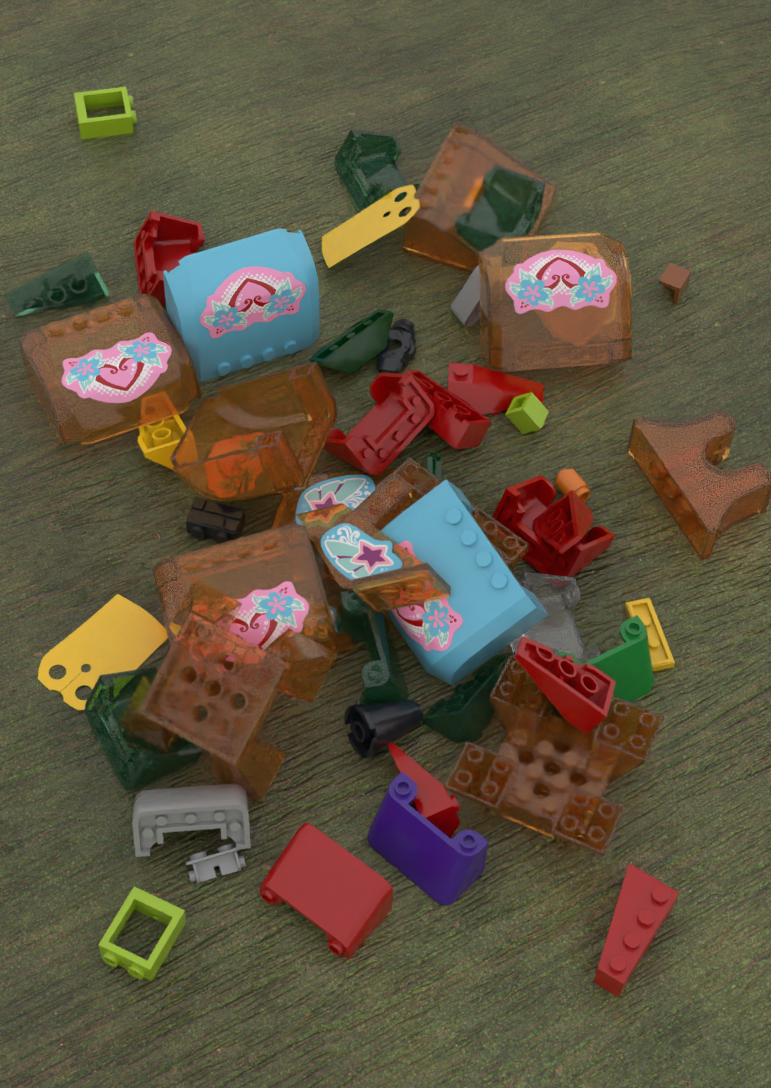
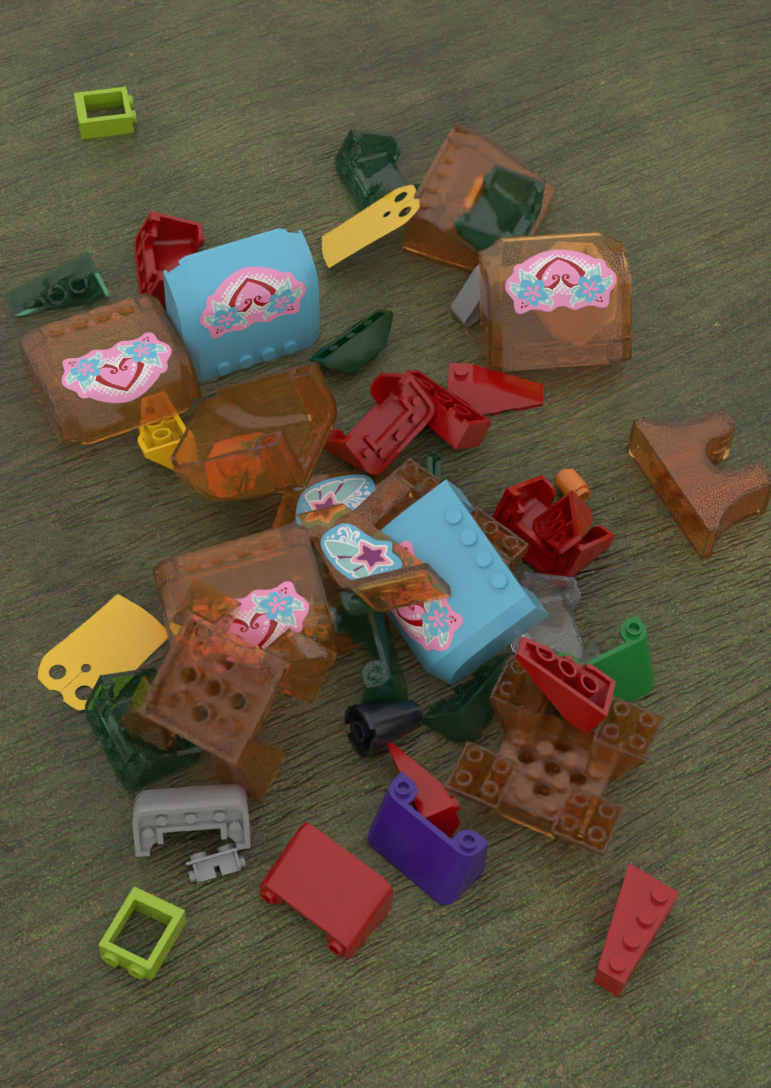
(214, 521): black brick -> none
(392, 360): black piece -> none
(527, 413): lime brick -> none
(659, 649): yellow tile -> none
(676, 279): dark orange panel -> none

